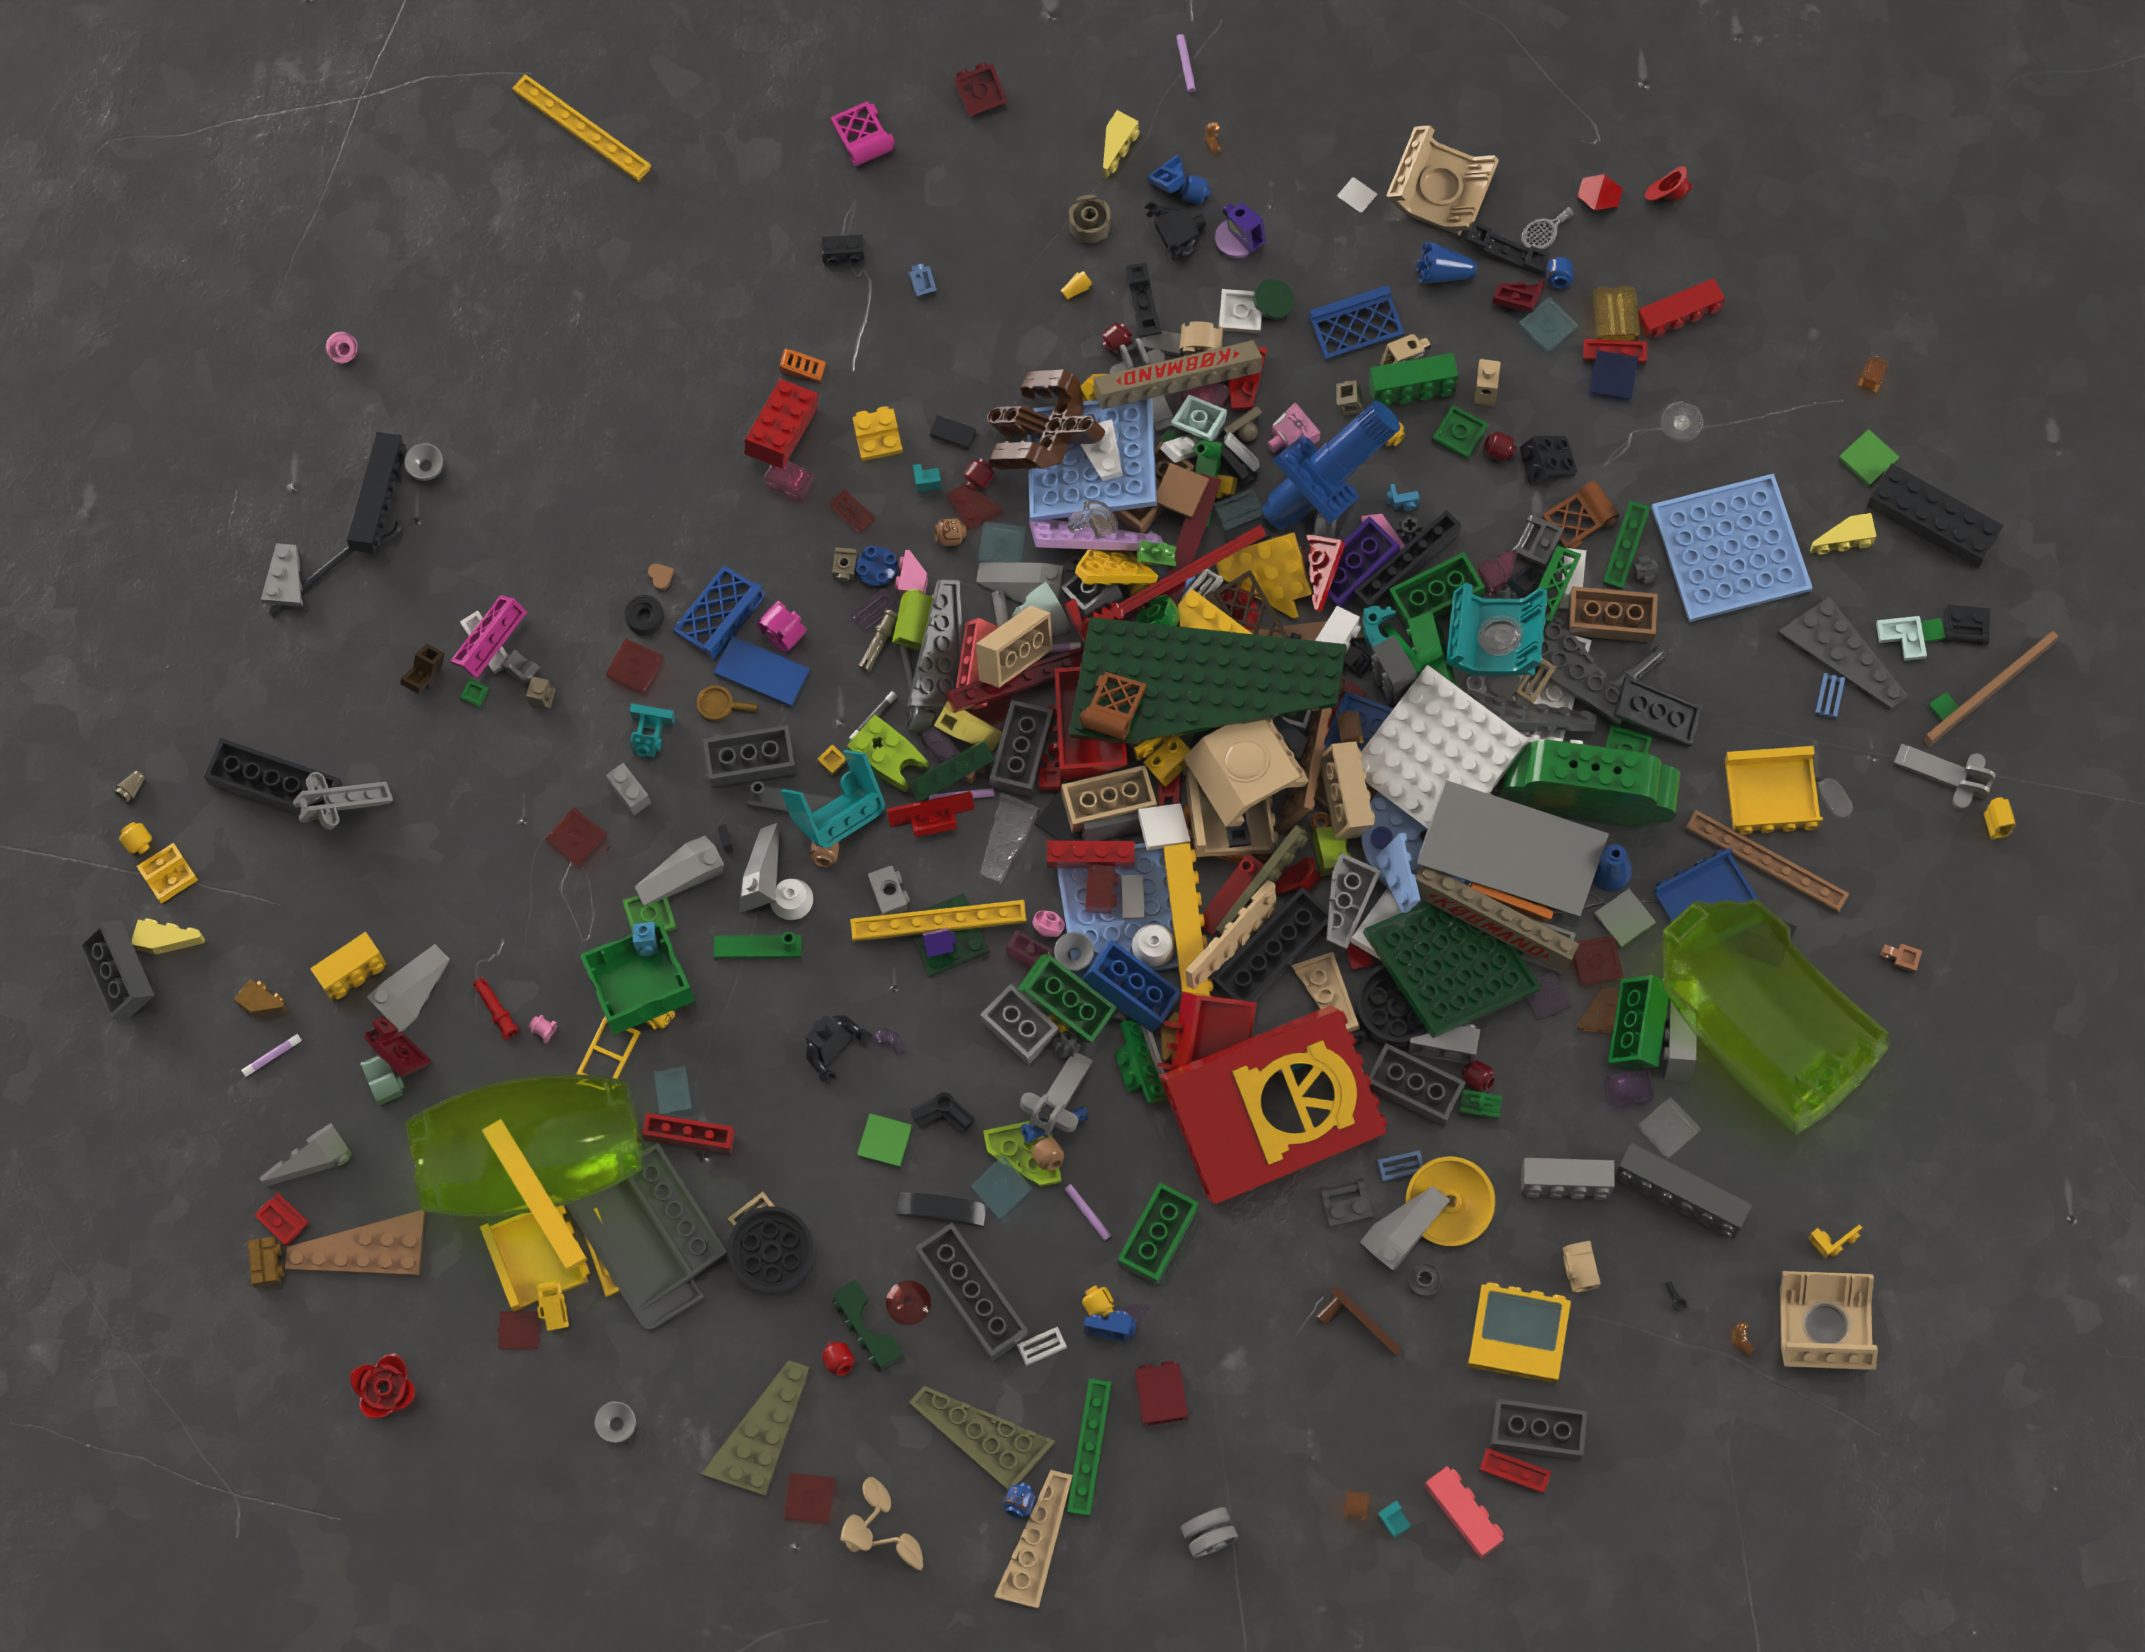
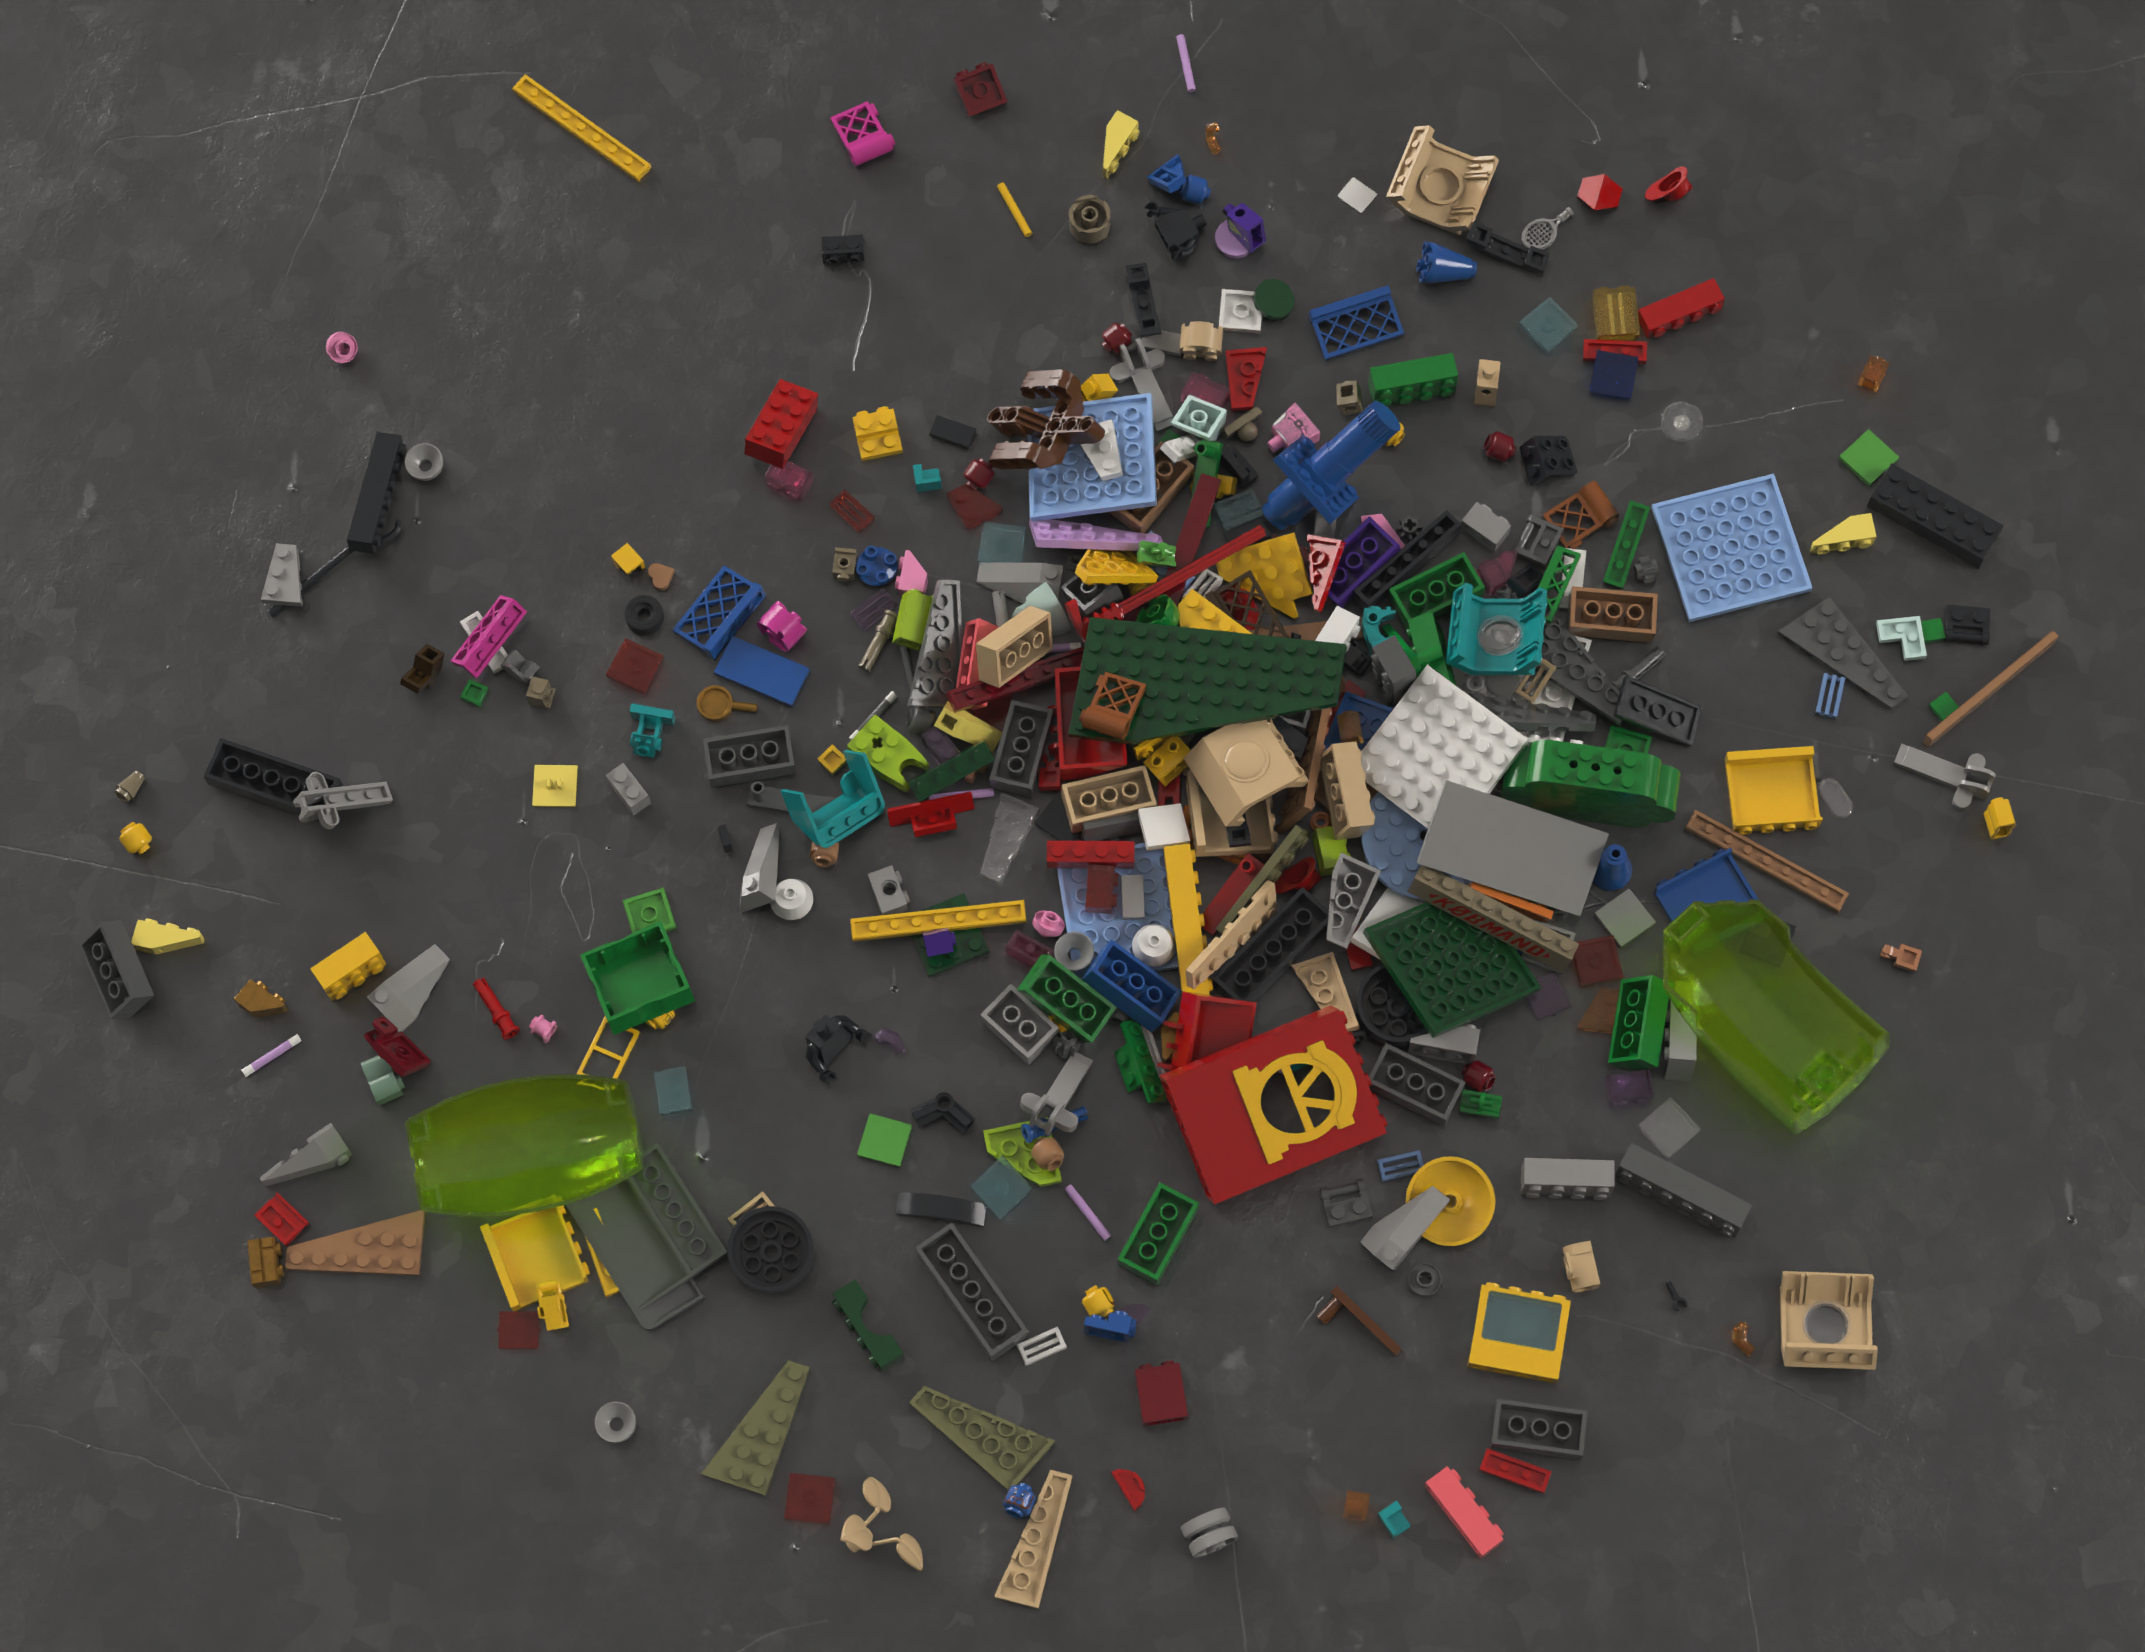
(167, 873): yellow slope -> none
(368, 1379): red brick -> none
(534, 1195): yellow tile -> none
(555, 786): none -> light yellow piece
(575, 836): clear red plate -> none
(627, 559): none -> yellow panel
(645, 939): dark azure bracket -> none
(685, 868): light grey wedge -> none
(688, 1133): red brick -> none
(758, 946): green piece -> none
(795, 357): orange slope -> none
(838, 1358): red head -> none
(910, 1313): clear red dish -> none
(922, 279): medium blue bracket -> none
(949, 532): medium nougat head -> none
(1014, 209): none -> yellow bar
(1077, 285): yellow cone -> none
(1089, 1447): green plate -> none
(1096, 515): clear brick -> none
(1131, 1486): none -> red tile
(1177, 374): dark tan brick -> none
(1181, 490): medium nougat tile -> none
(1241, 451): white tile -> none
(1381, 837): clear blue tile -> none
(1397, 872): light blue wing -> none
(1403, 501): dark azure bracket -> none
(1405, 350): tan torso -> none
(1460, 432): green tile -> none
(1486, 526): none -> light grey brick
(1518, 295): dark red wing -> none
(1559, 272): blue head -> none
(1822, 1241): yellow bracket -> none

